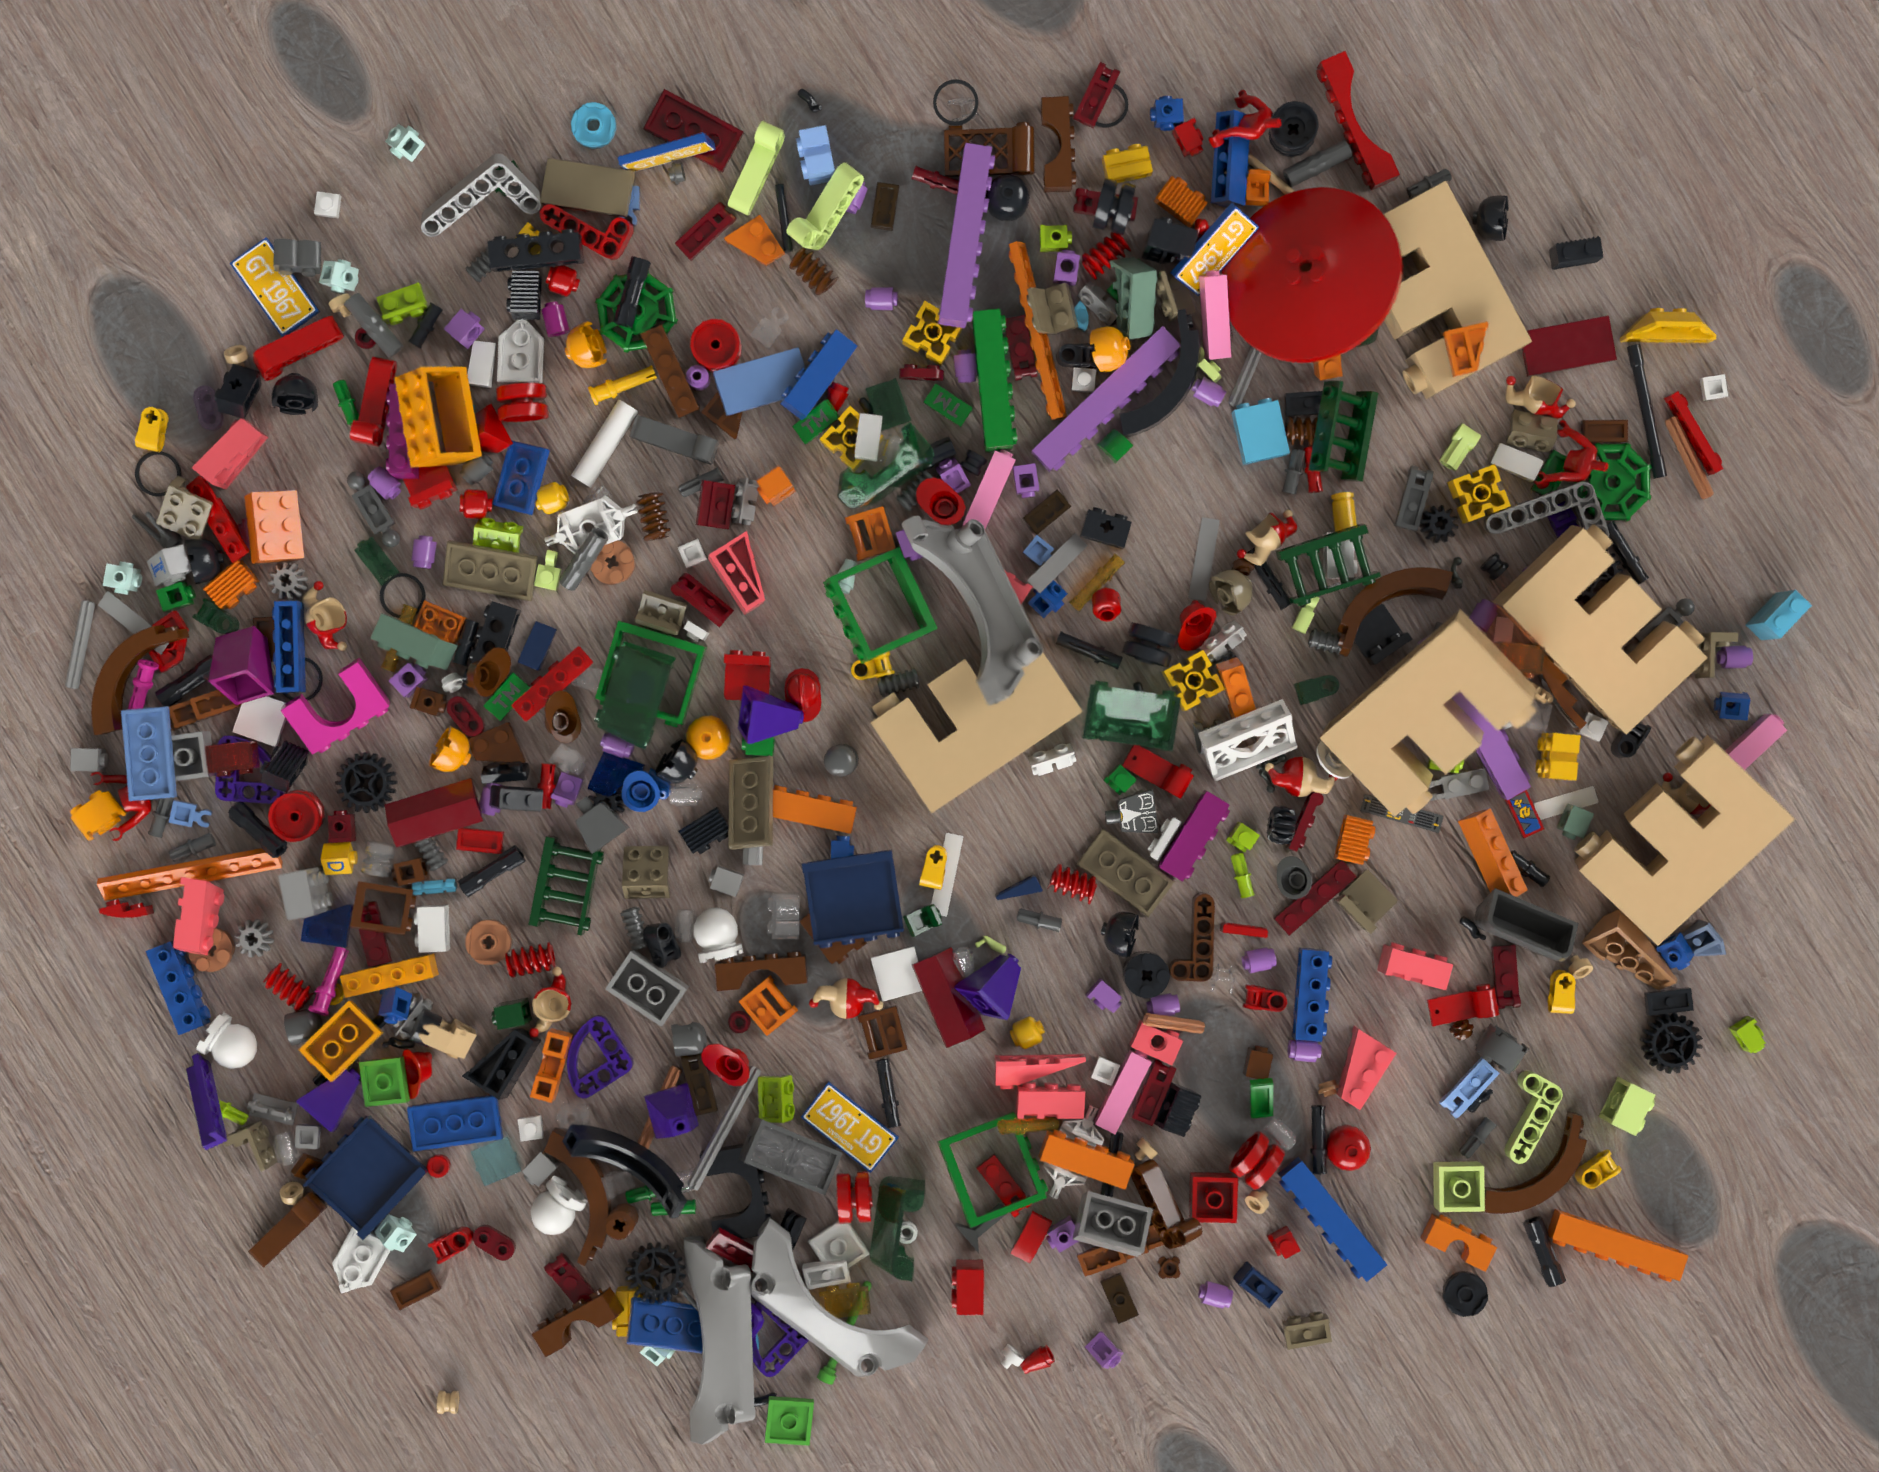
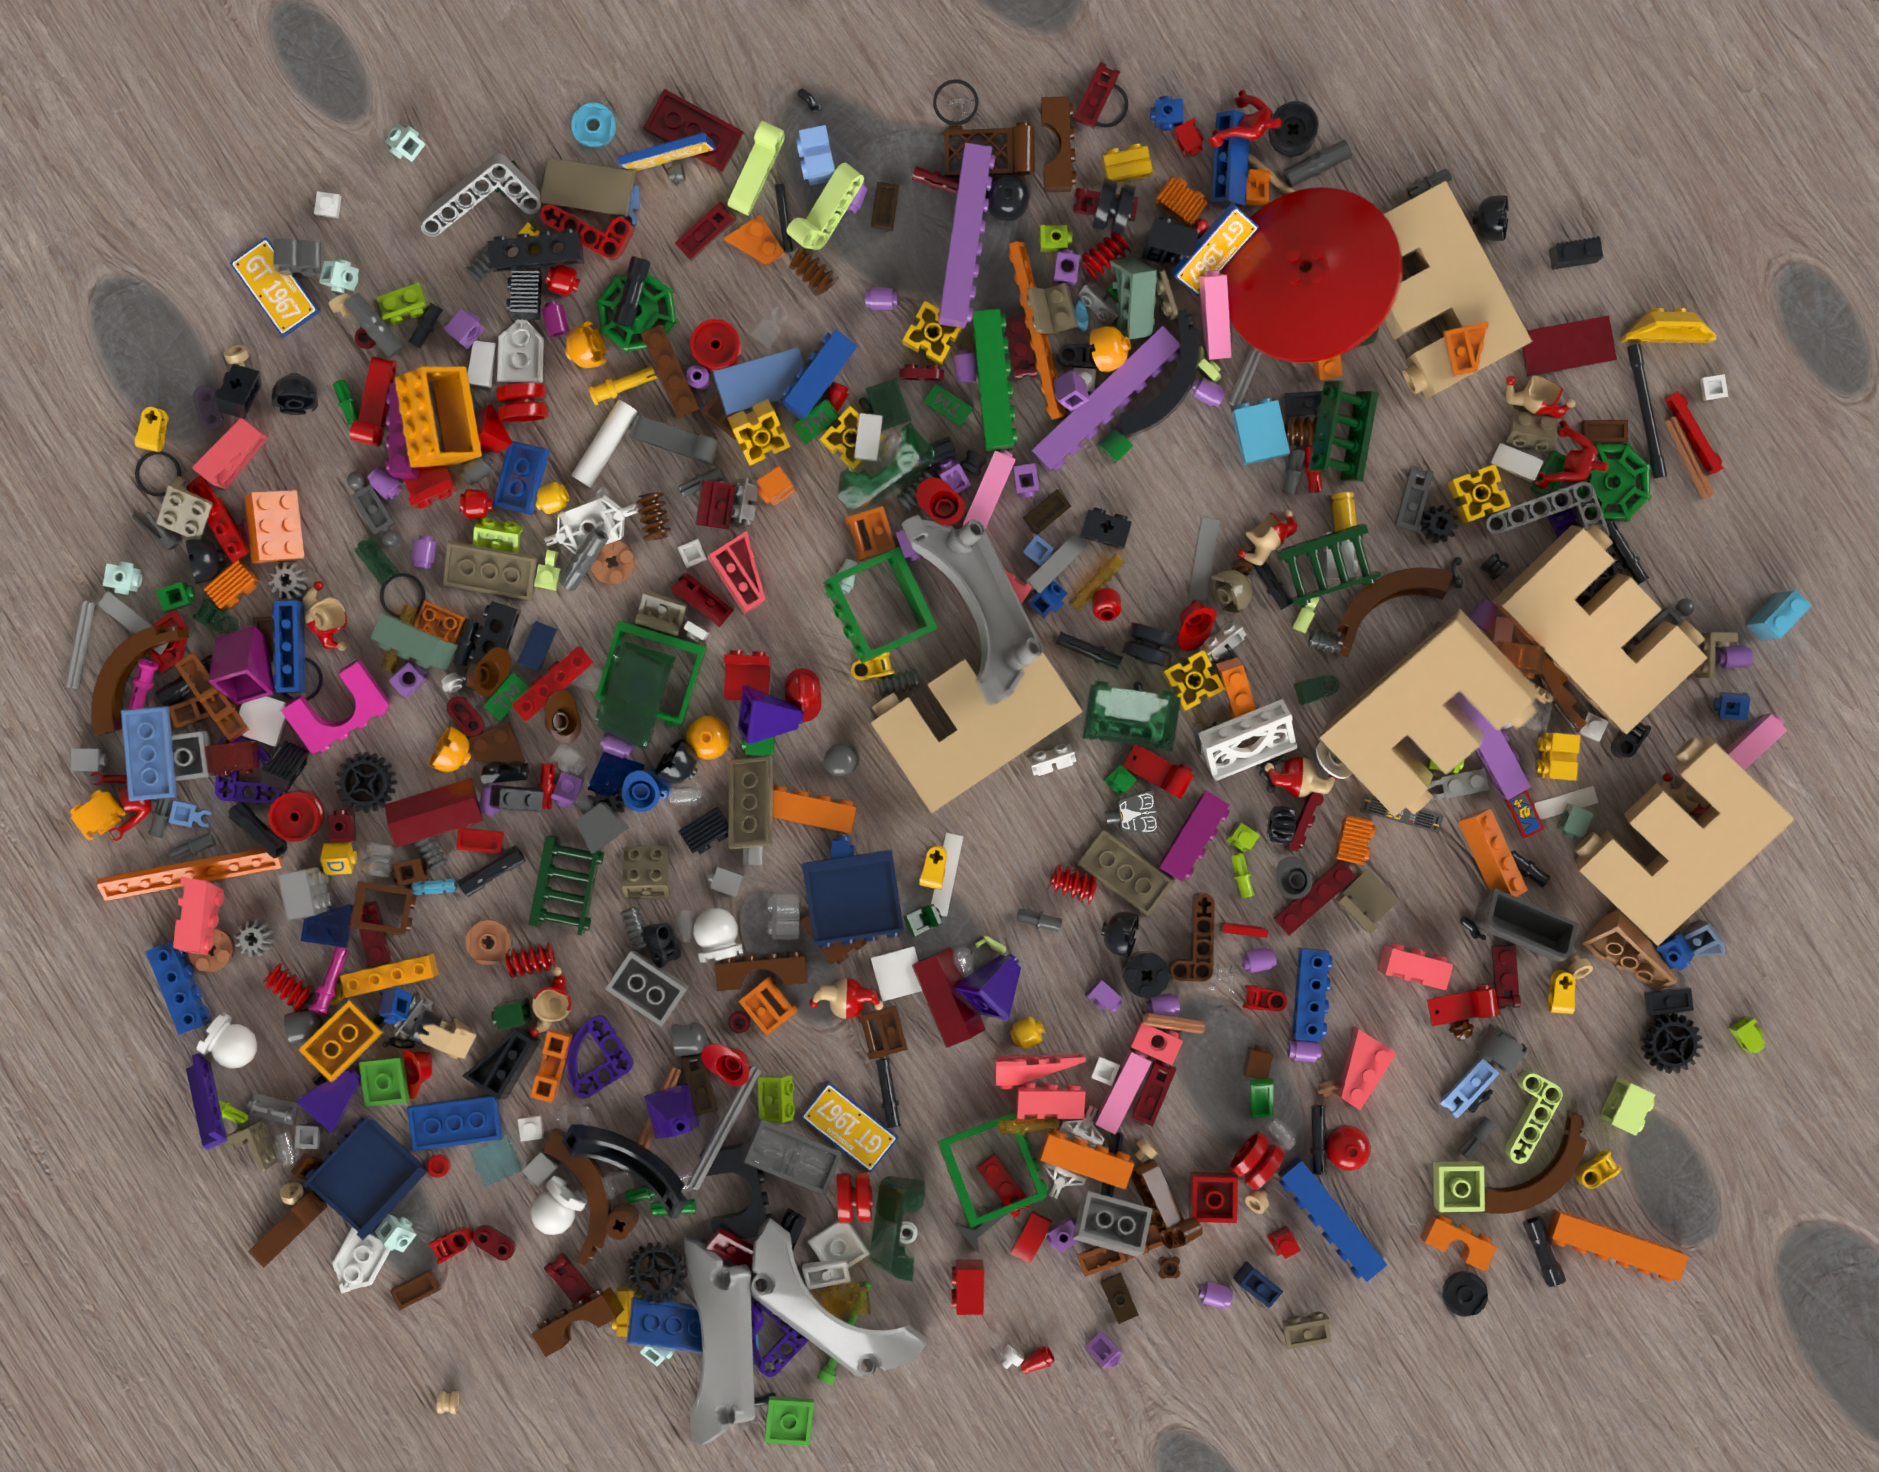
(122, 910): red slope -> none
(169, 566): light grey brick -> none
(213, 700): none -> dark orange slope
(296, 346): red beam -> none
(419, 699): reddish brown brick -> none
(432, 928): white brick -> none
(758, 432): none -> yellow brick
(1024, 887): dark blue slope -> none
(1071, 390): none -> medium lavender brick
(1169, 829): white tile -> none
(1178, 1110): black brick -> none
(1375, 163): red arch -> none
(1379, 635): black bracket -> none
(1462, 442): yellowish green piece -> none

